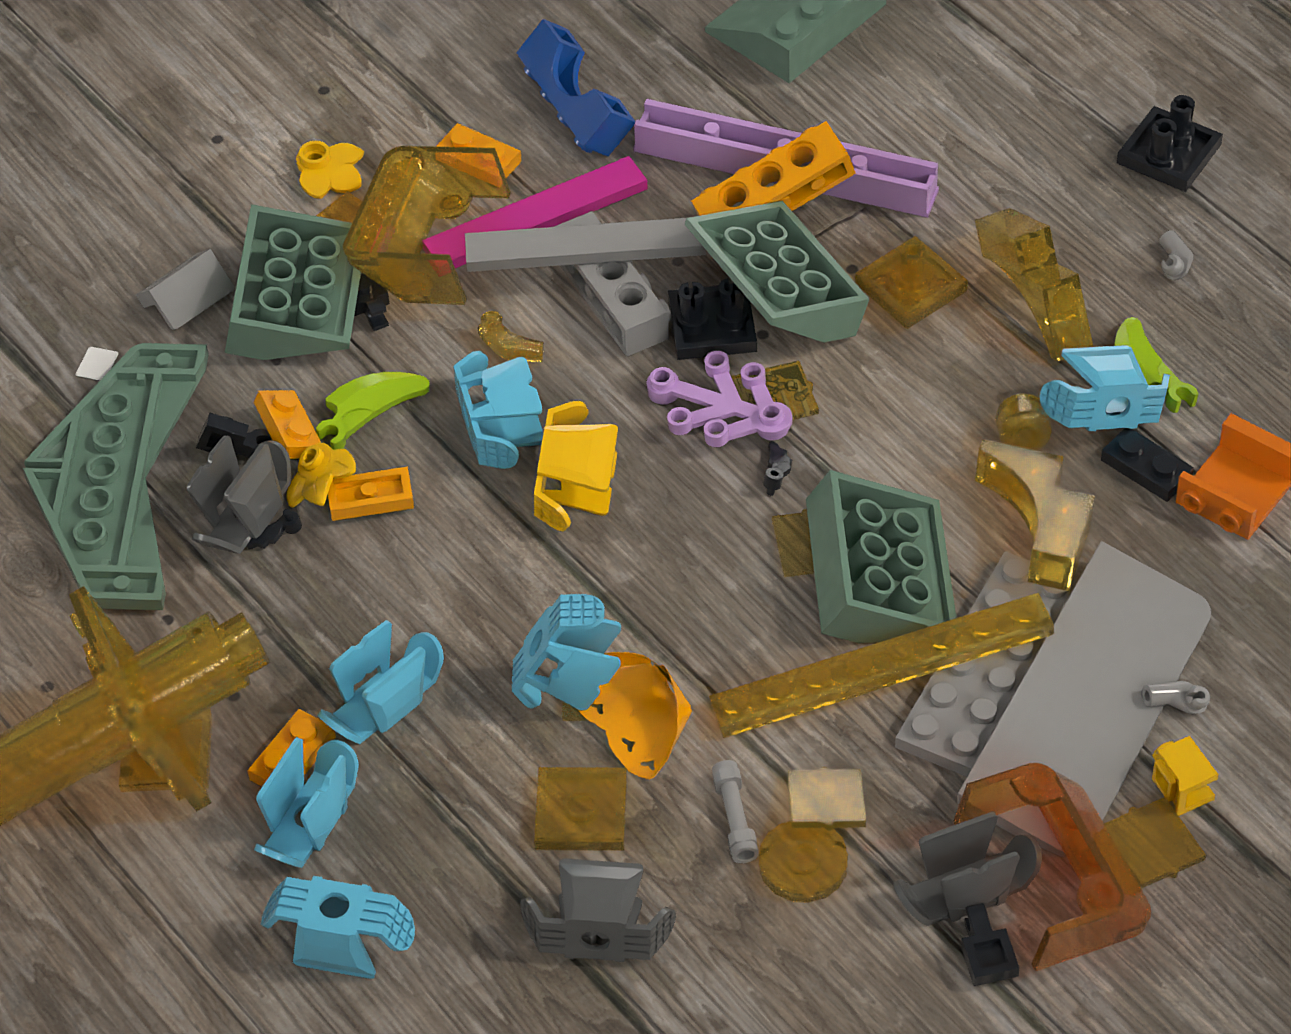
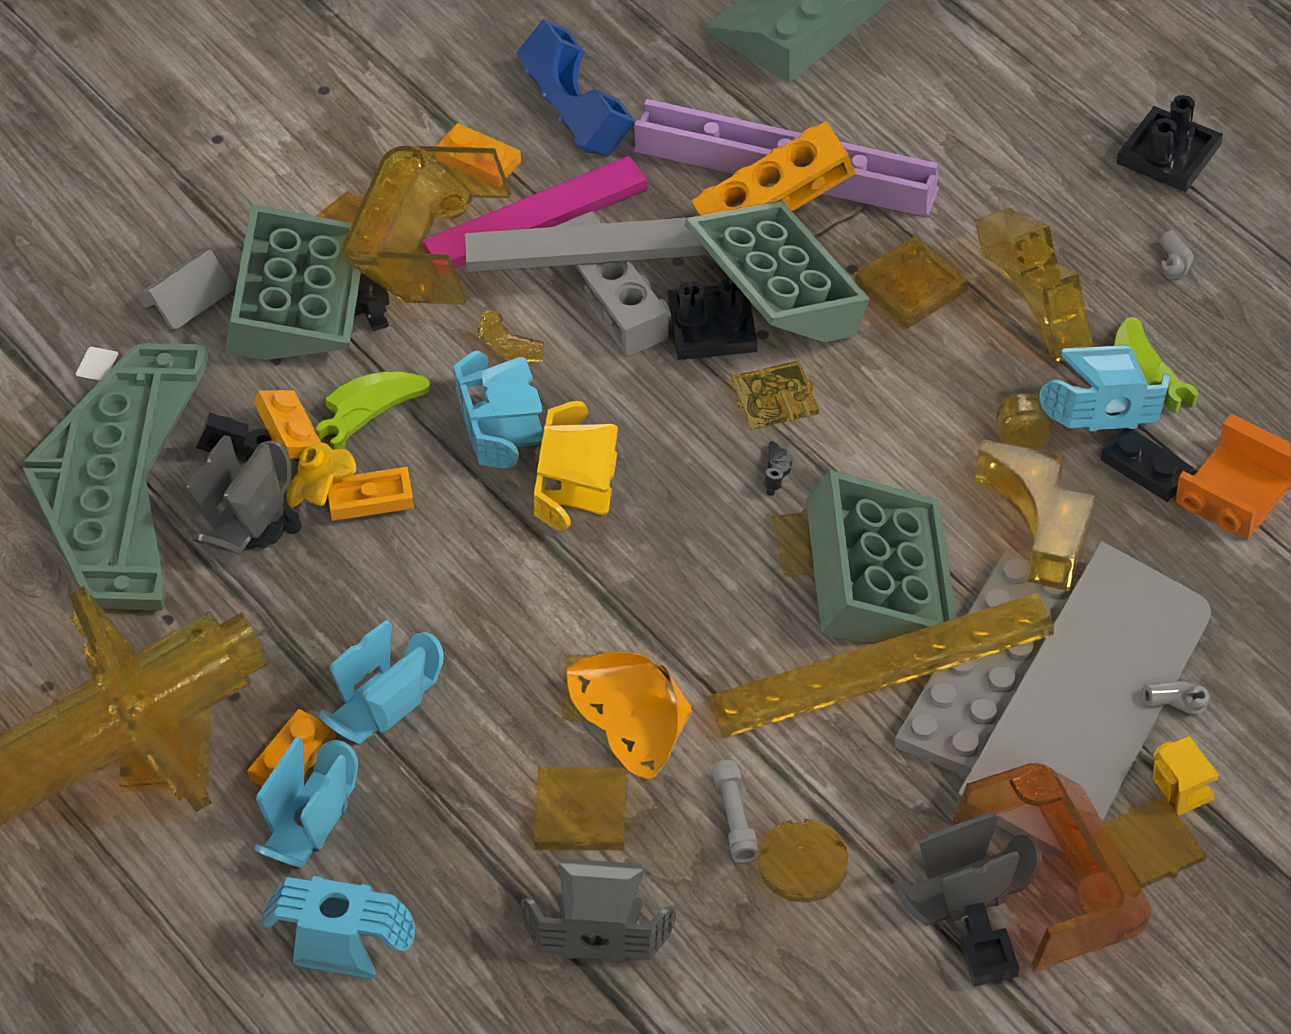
(328, 168): yellow plate -> none
(576, 639): medium azure piece -> none
(766, 418): lavender plant -> none
(826, 798): clear yellow piece -> none

